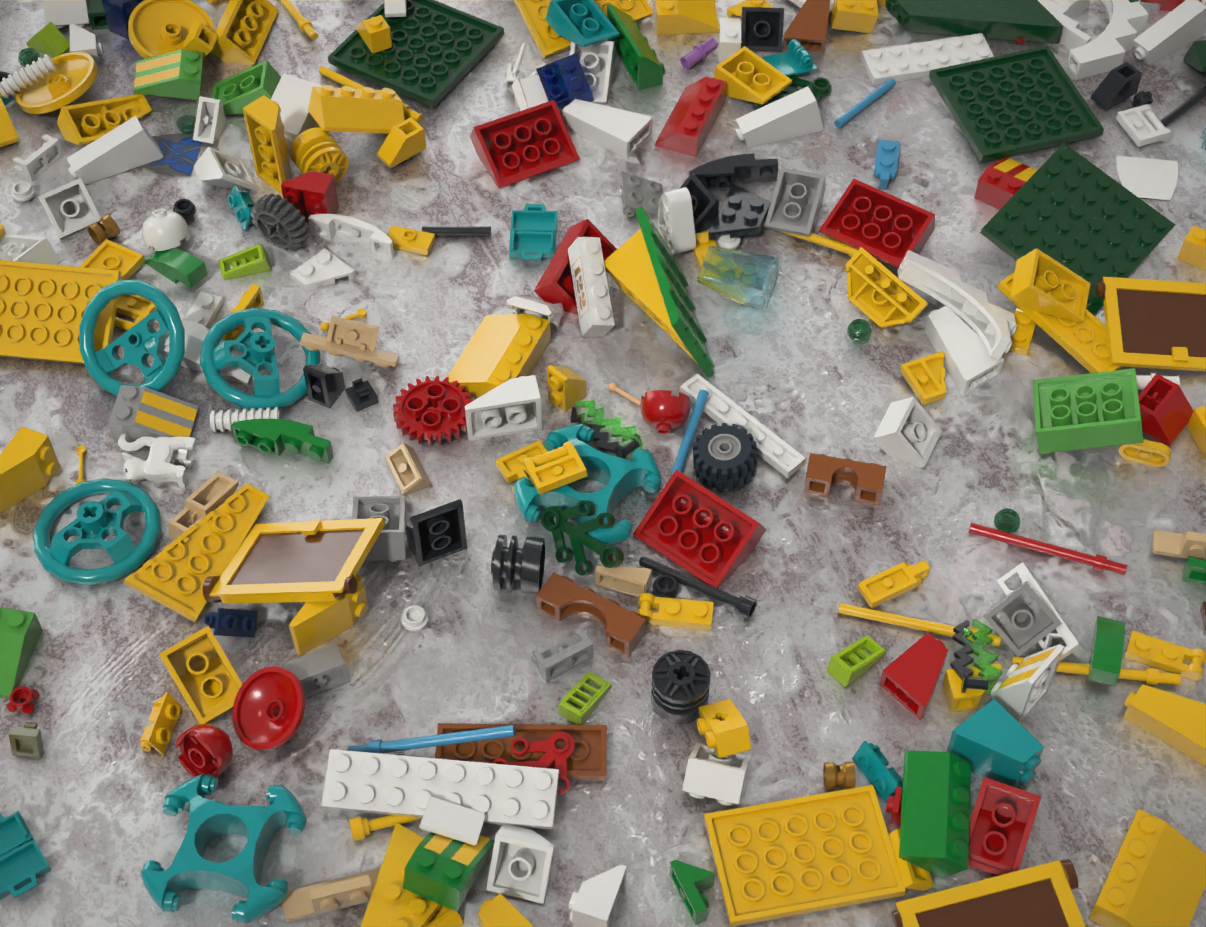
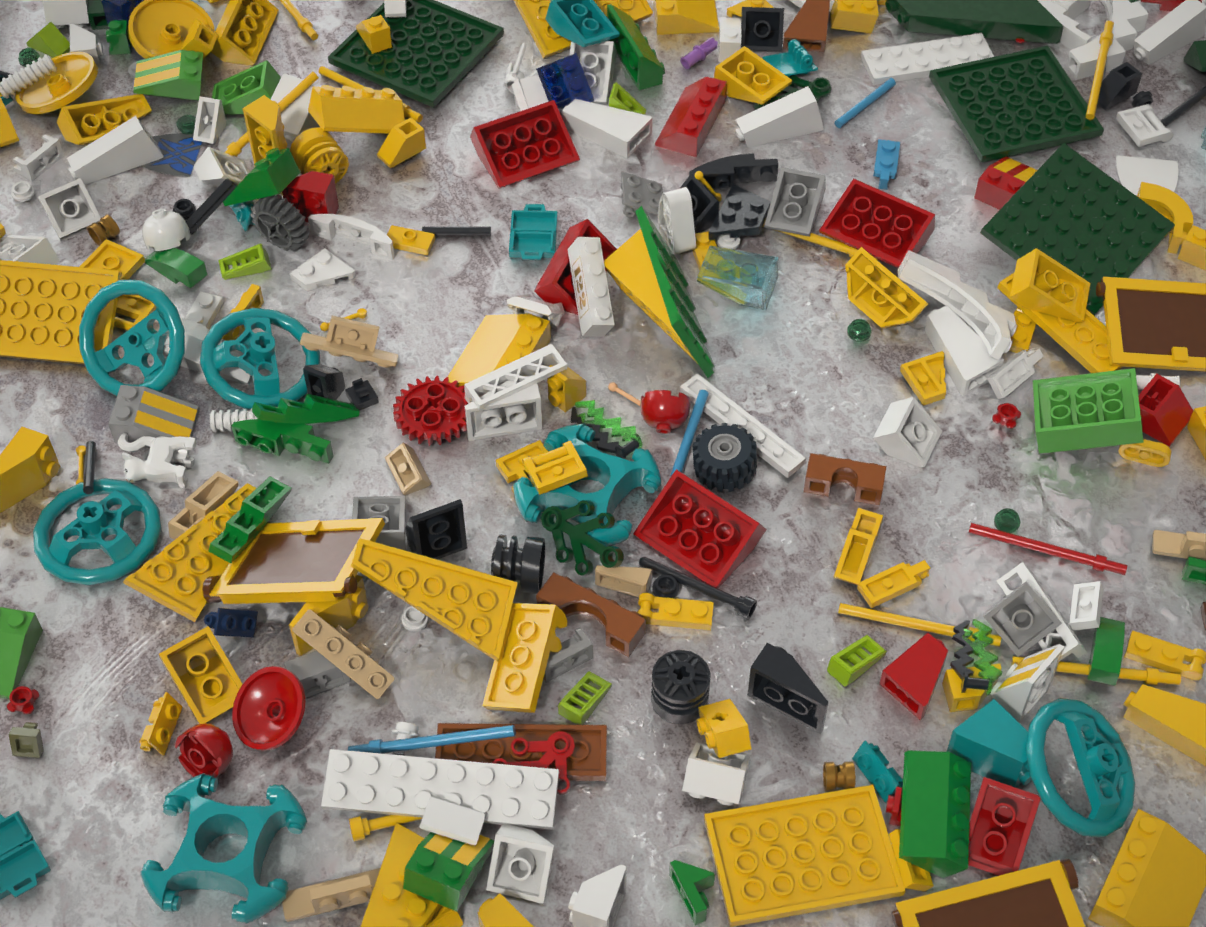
(89, 467): none -> black bar
(118, 37): none -> green brick
(210, 205): none -> black axle
(235, 148): none -> yellow bar
(250, 519): none -> green slope
(267, 178): none -> green slope
(313, 410): none -> green slope
(343, 653): none -> tan bracket
(405, 730): none -> white plate
(456, 597): none -> yellow wing
(524, 657): none -> yellow hinge
(531, 364): none -> white fence
(623, 100): none -> lime slope
(699, 175): none -> yellow hinge
(785, 687): none -> black slope
(858, 546): none -> yellow slope
(1006, 415): none -> red plate
(1014, 372): none -> white hinge
(1086, 606): none -> white plate
(1101, 763): none -> teal piece
(1106, 40): none -> yellow bar
(1171, 207): none -> yellow arch

